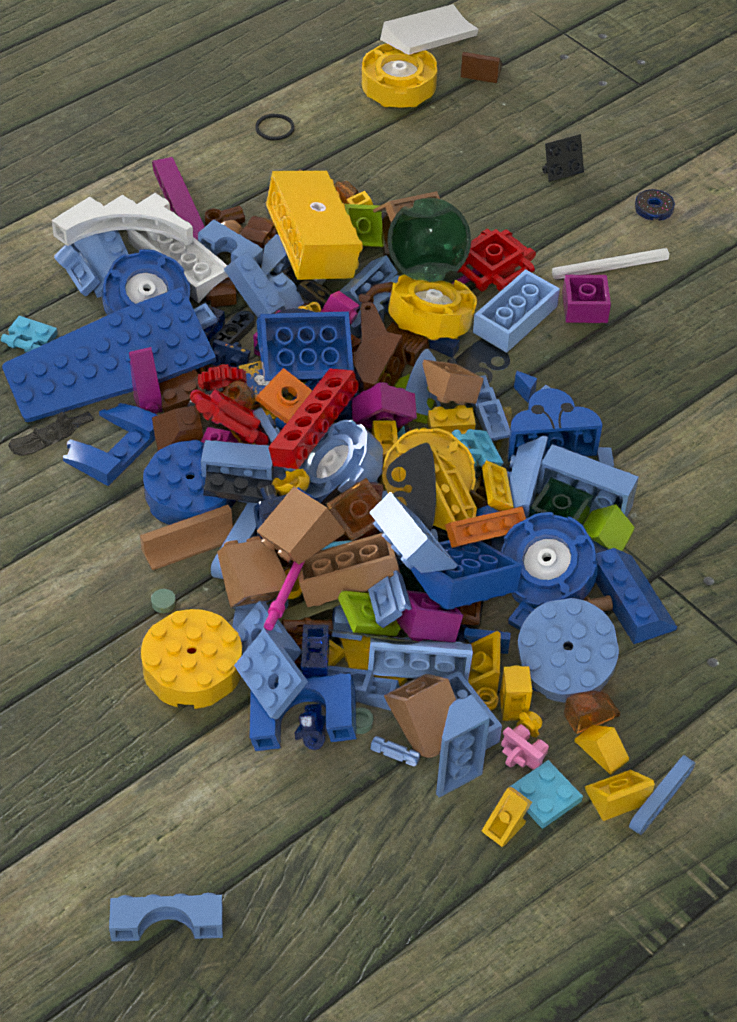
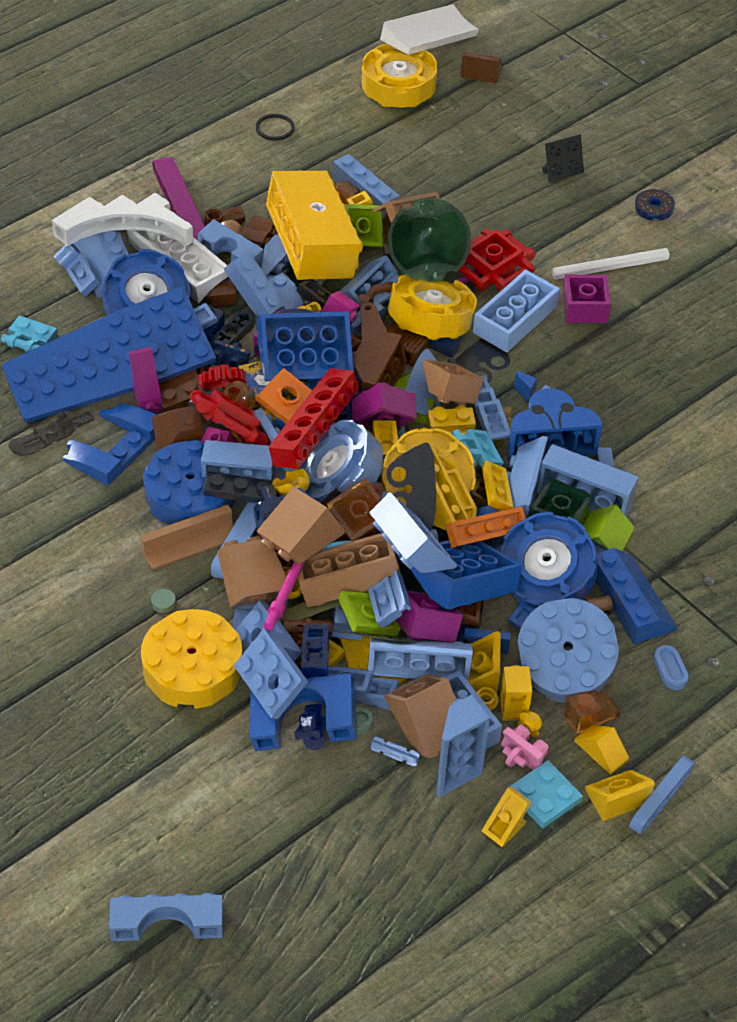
(351, 170): none -> medium blue arch
(671, 667): none -> medium blue tile

